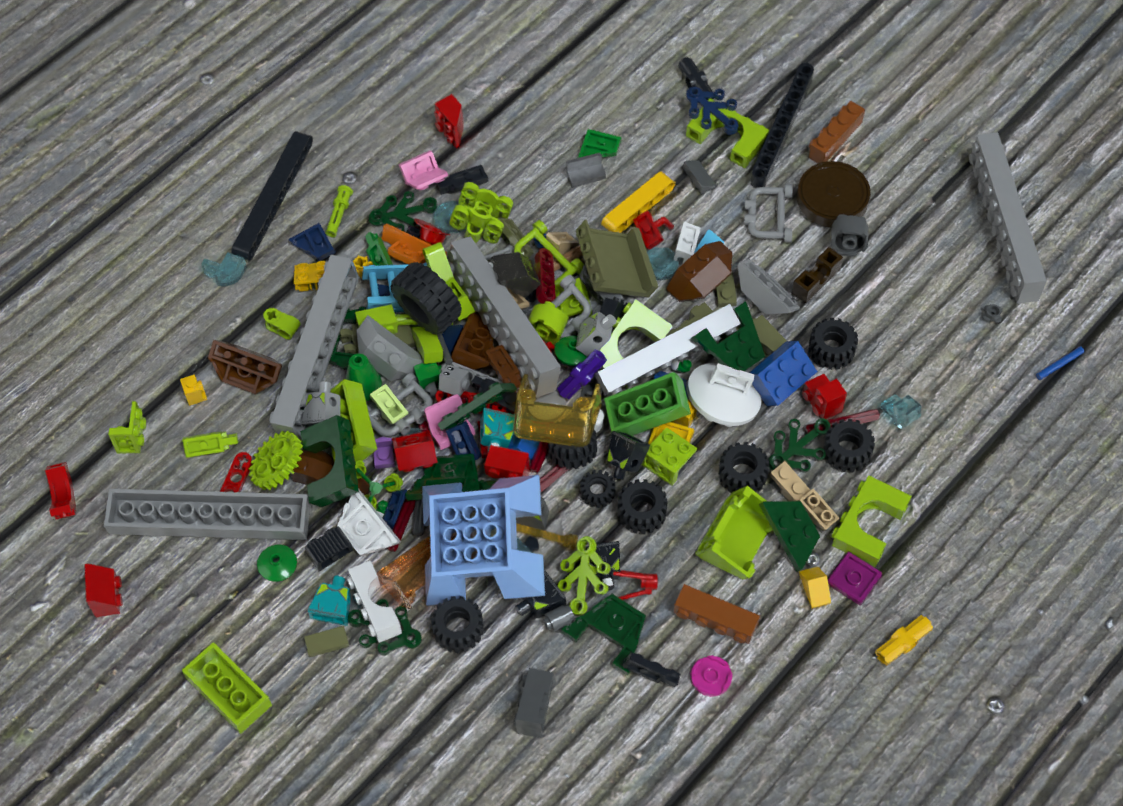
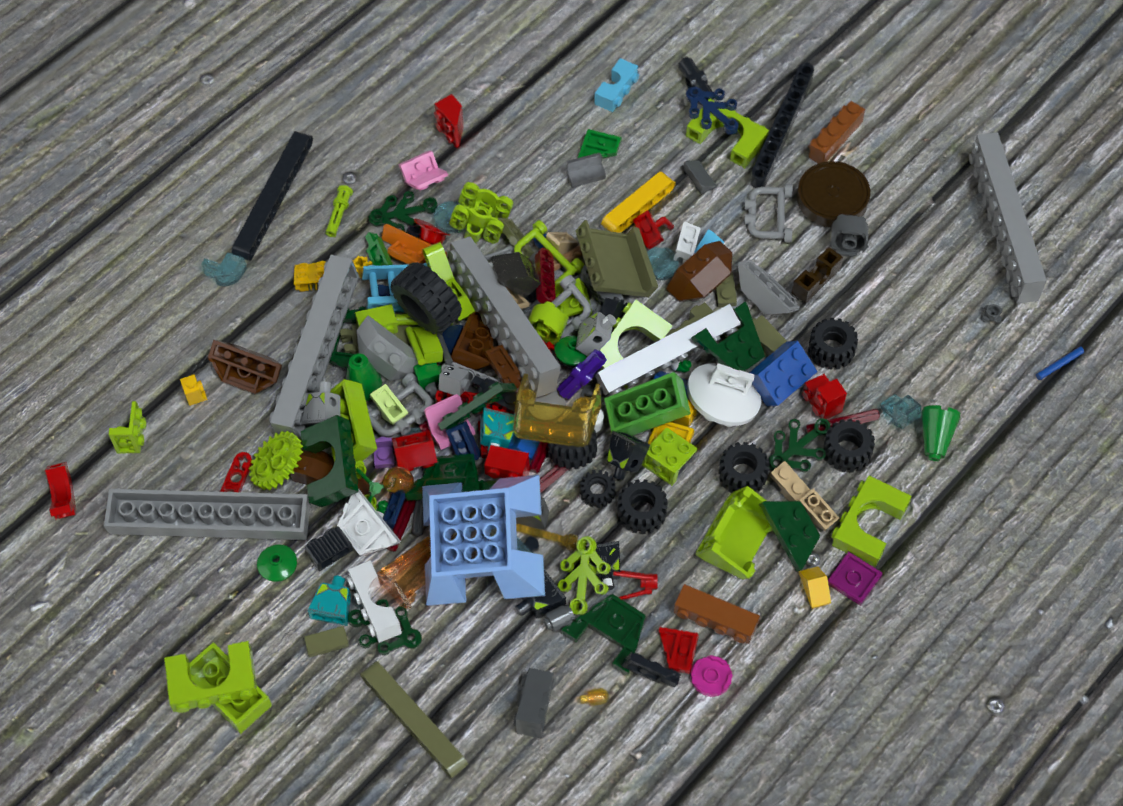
(103, 590): red slope -> none
(208, 443): lime hinge -> none
(238, 684): none -> lime arch
(281, 323): lime piece -> none
(313, 242): dark blue wing -> none
(398, 478): none -> clear orange hair
(414, 719): none -> olive beam
(415, 346): none -> lime bar
(457, 180): black hinge -> none
(457, 609): black tyre -> none
(595, 697): none -> clear yellow cylinder
(611, 95): none -> medium azure arch
(679, 648): none -> red wing
(904, 640): yellow piece -> none
(938, 430): none -> green cone

